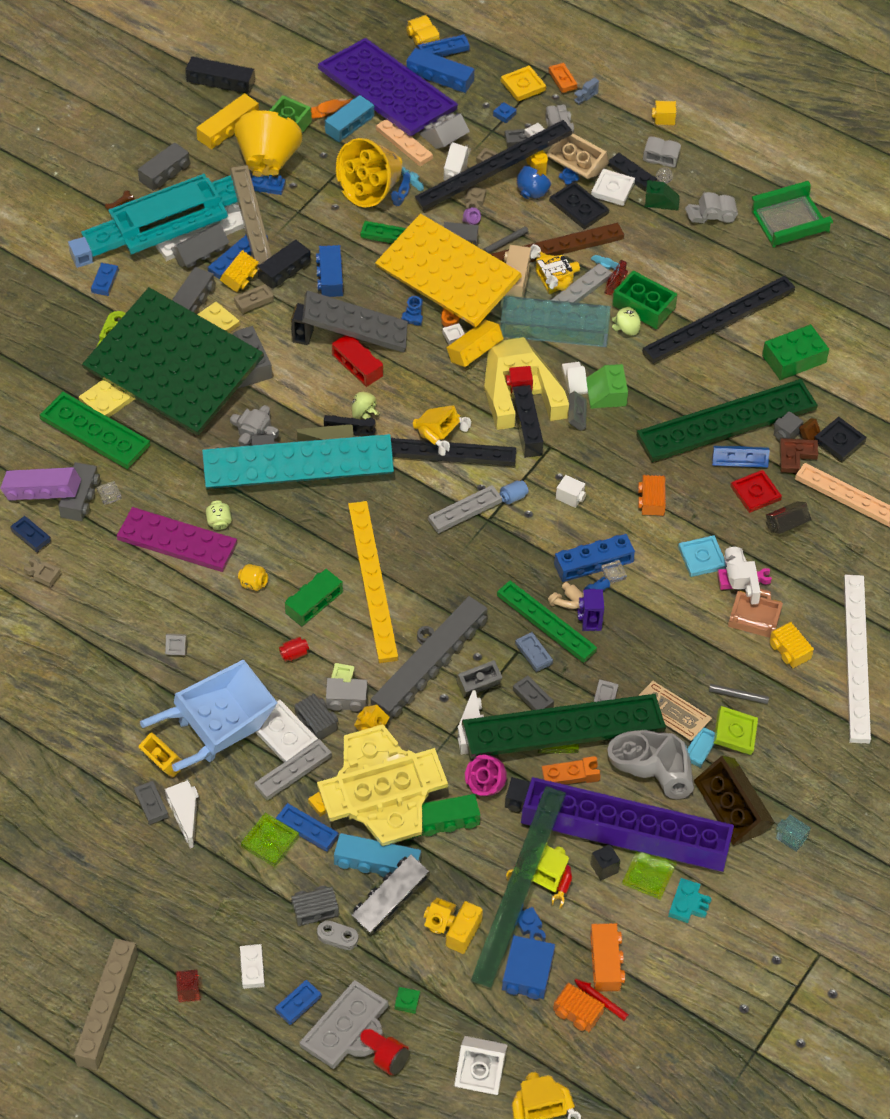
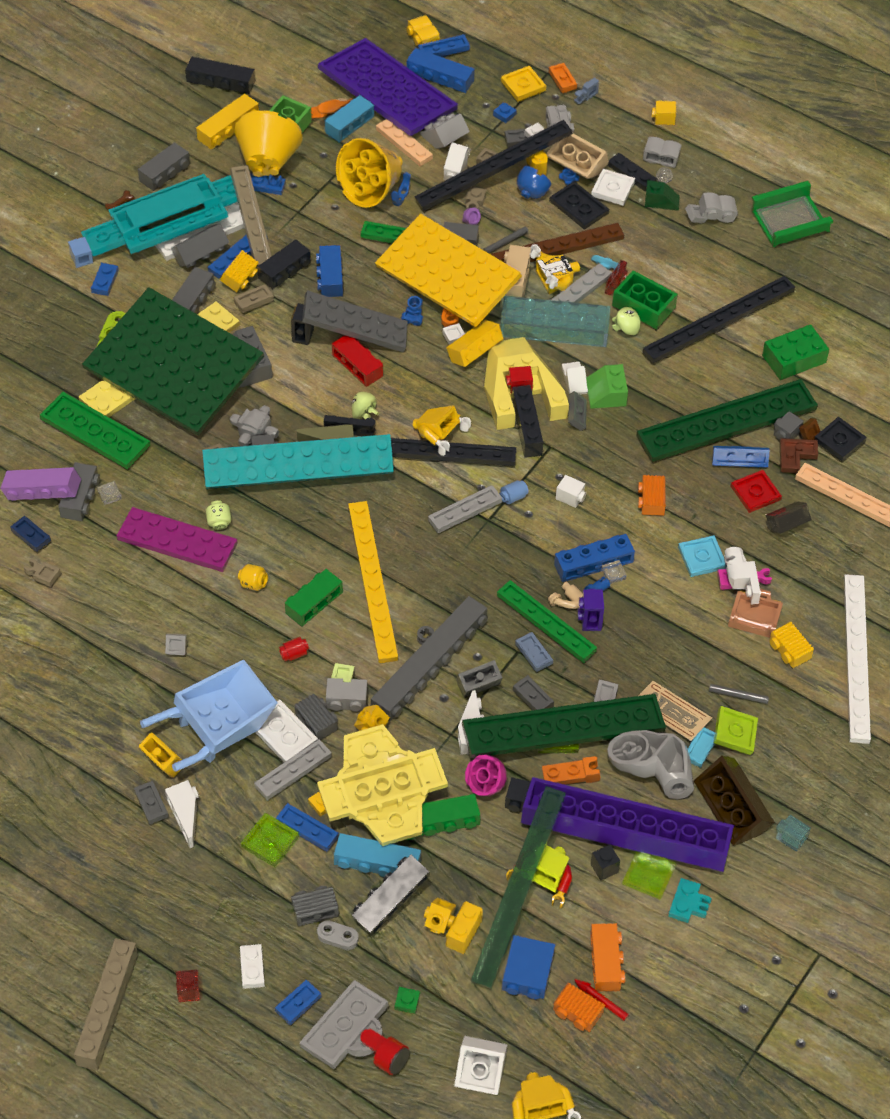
(414, 180): medium azure piece -> none
(530, 924): blue plate -> none

